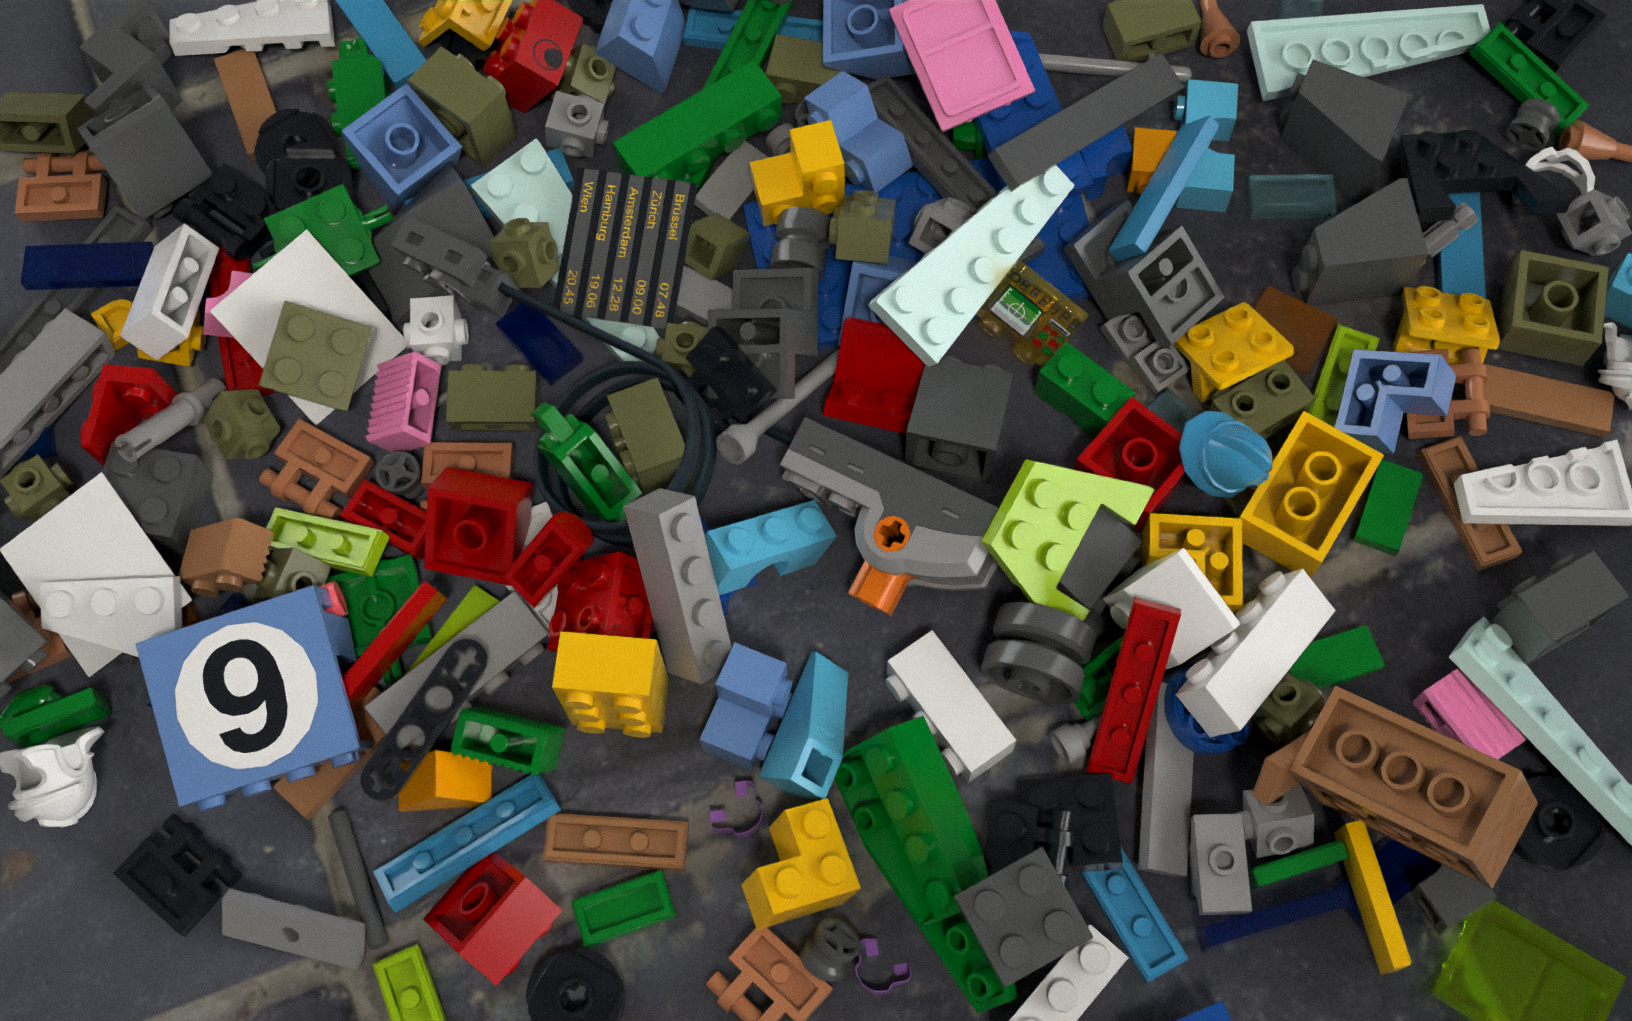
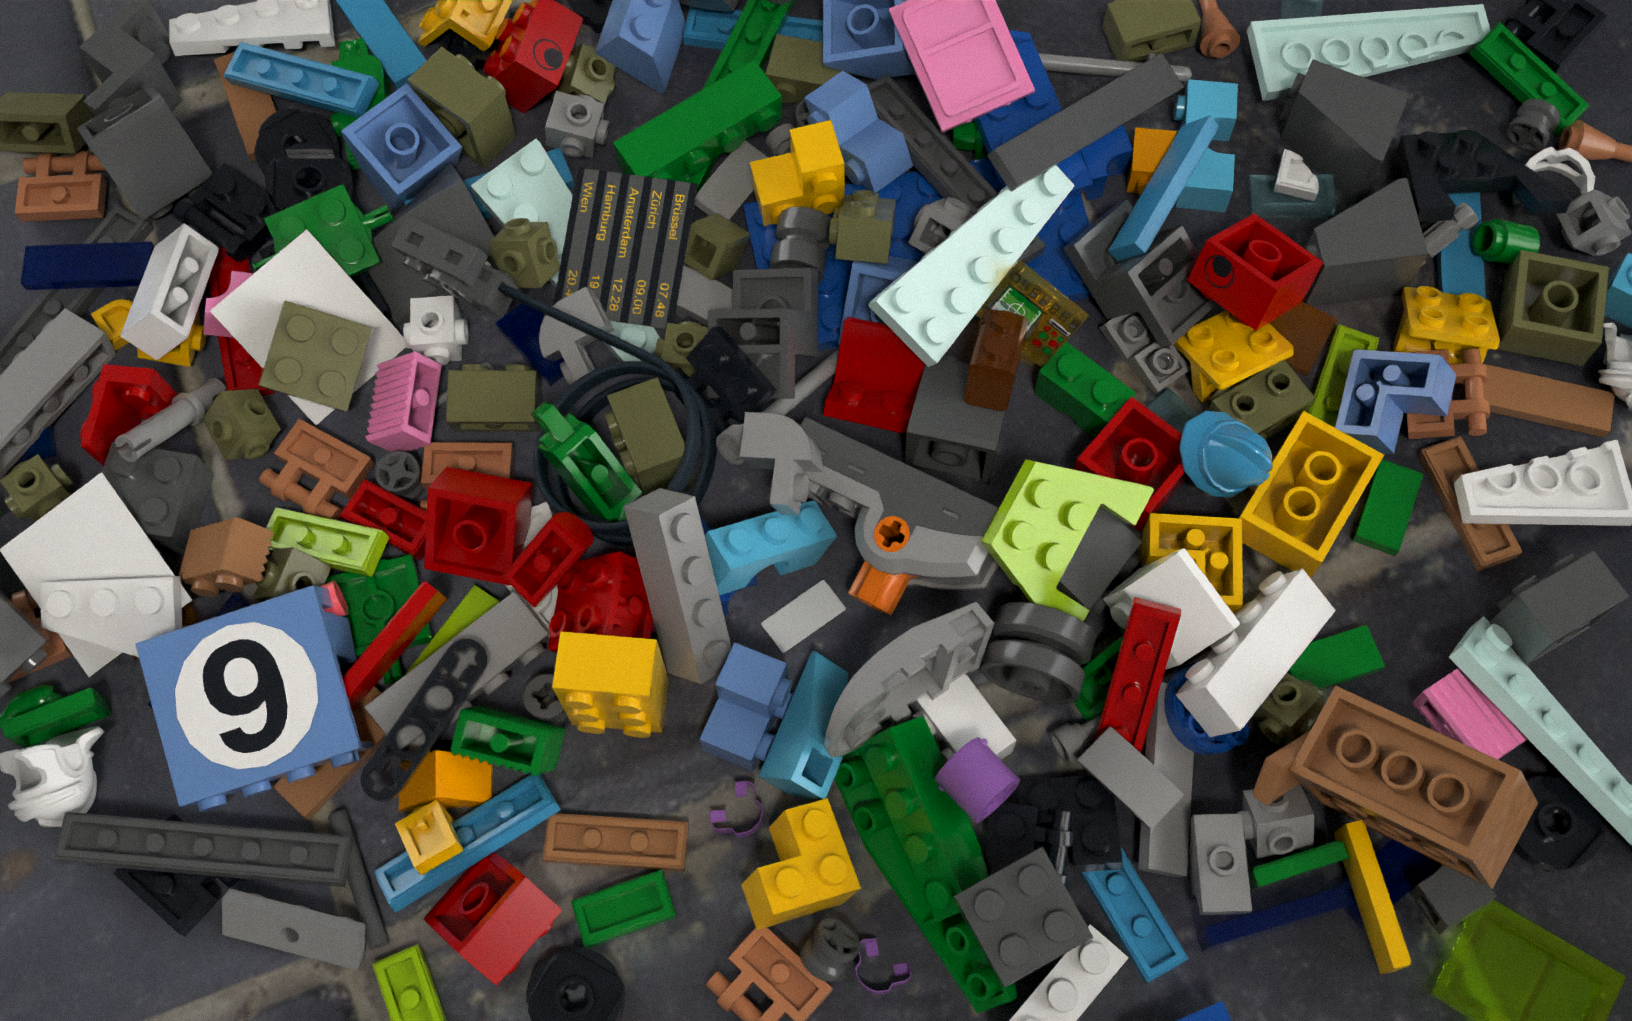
(204, 849): none -> dark grey tile
(301, 80): none -> dark azure tile
(429, 836): none -> yellow bracket
(546, 710): none -> dark grey wheel
(565, 342): none -> light grey brick
(783, 446): none -> light grey brick
(803, 616): none -> white sticker
(878, 694): none -> light grey slope
(977, 779): none -> medium lavender piece
(995, 360): none -> reddish brown brick
(1130, 777): none -> light grey slope
(1254, 271): none -> red brick
(1295, 177): none -> white tile
(1503, 240): none -> green brick

